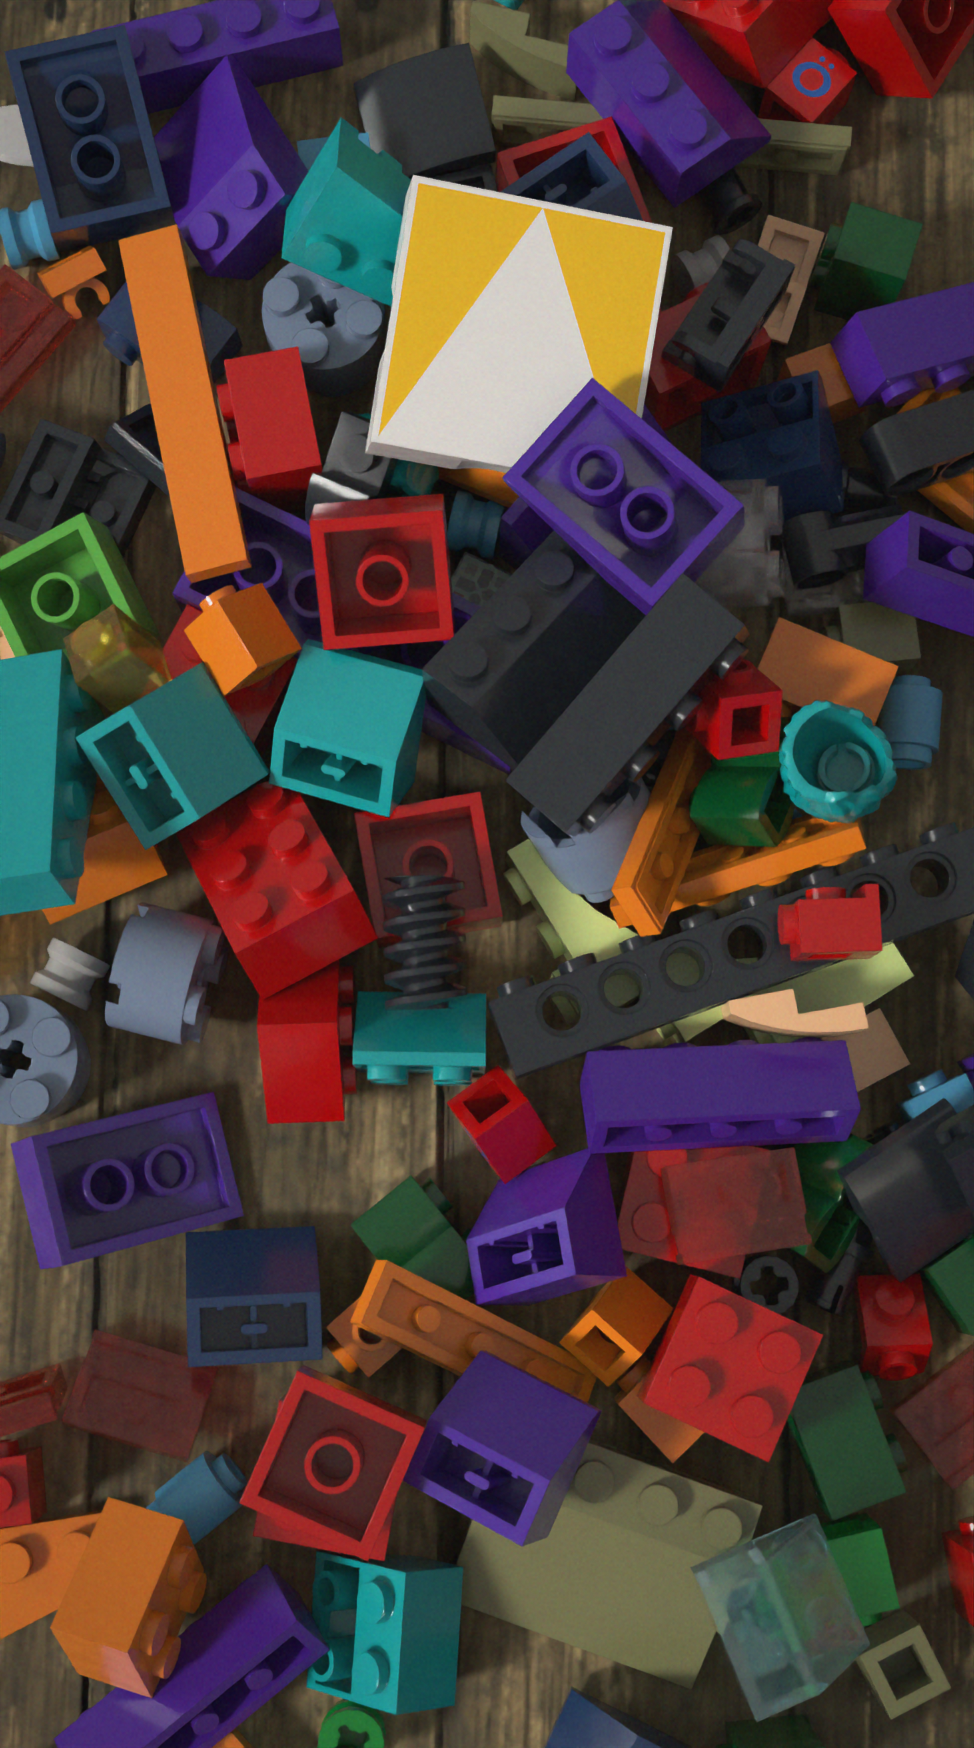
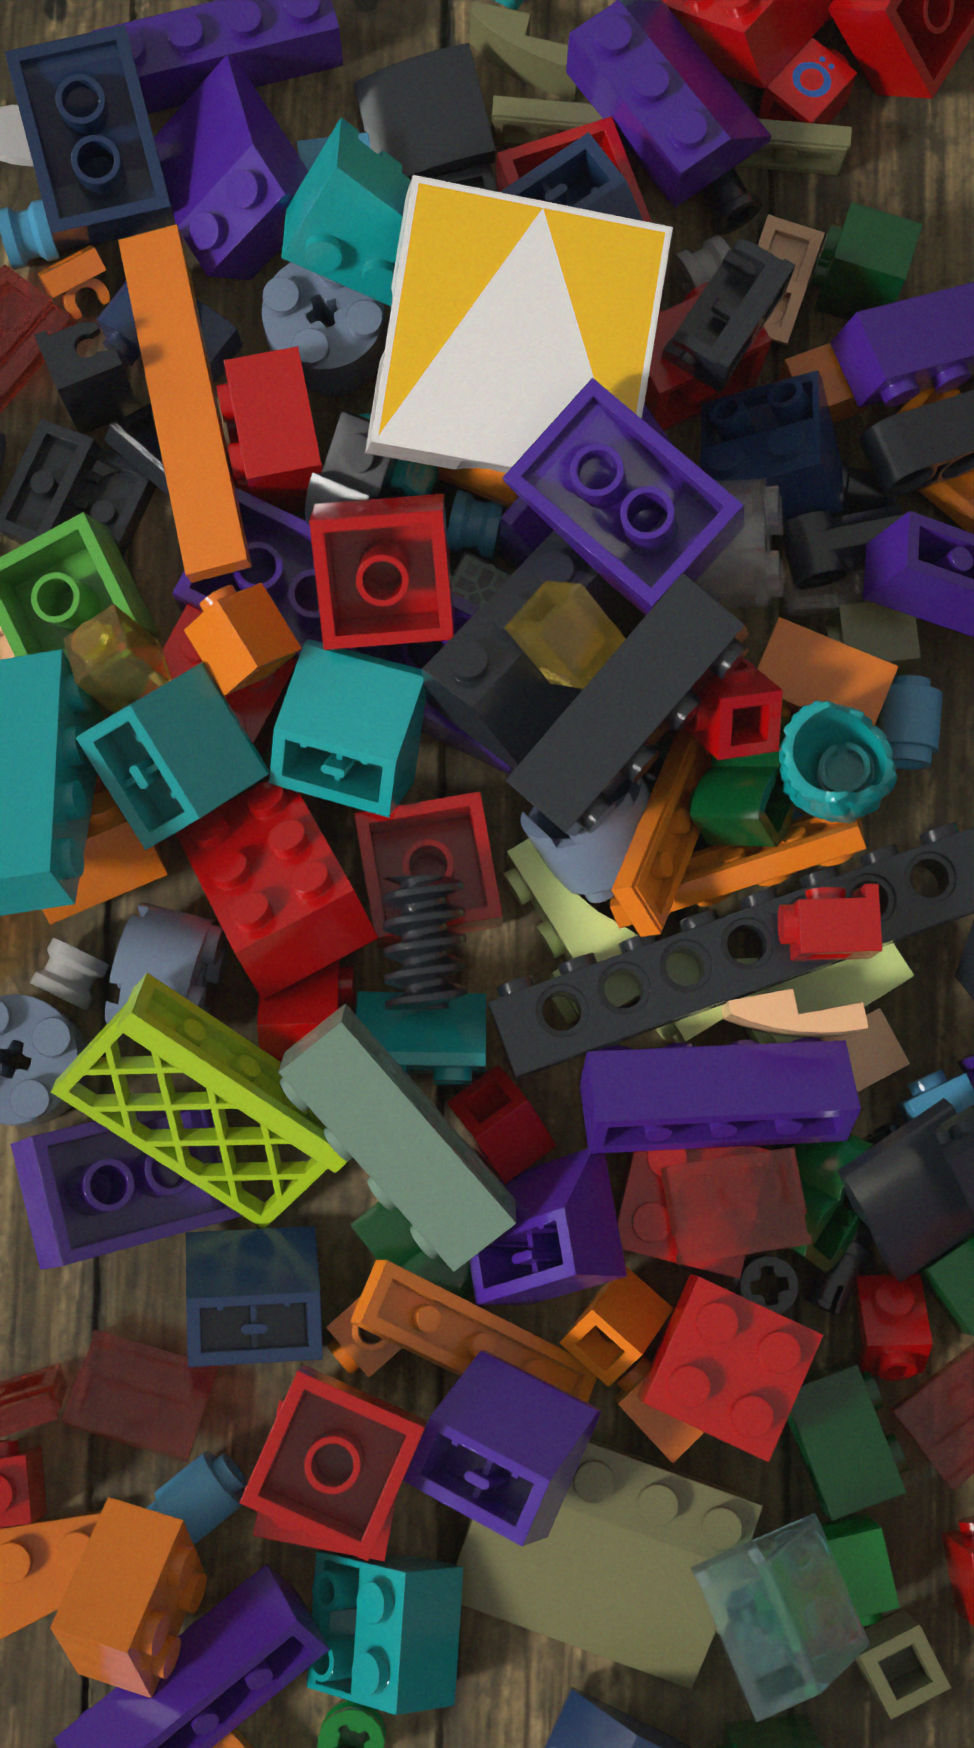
(91, 387): none -> black hinge
(235, 1077): none -> lime fence
(397, 1139): none -> sand green brick
(565, 633): none -> clear yellow brick

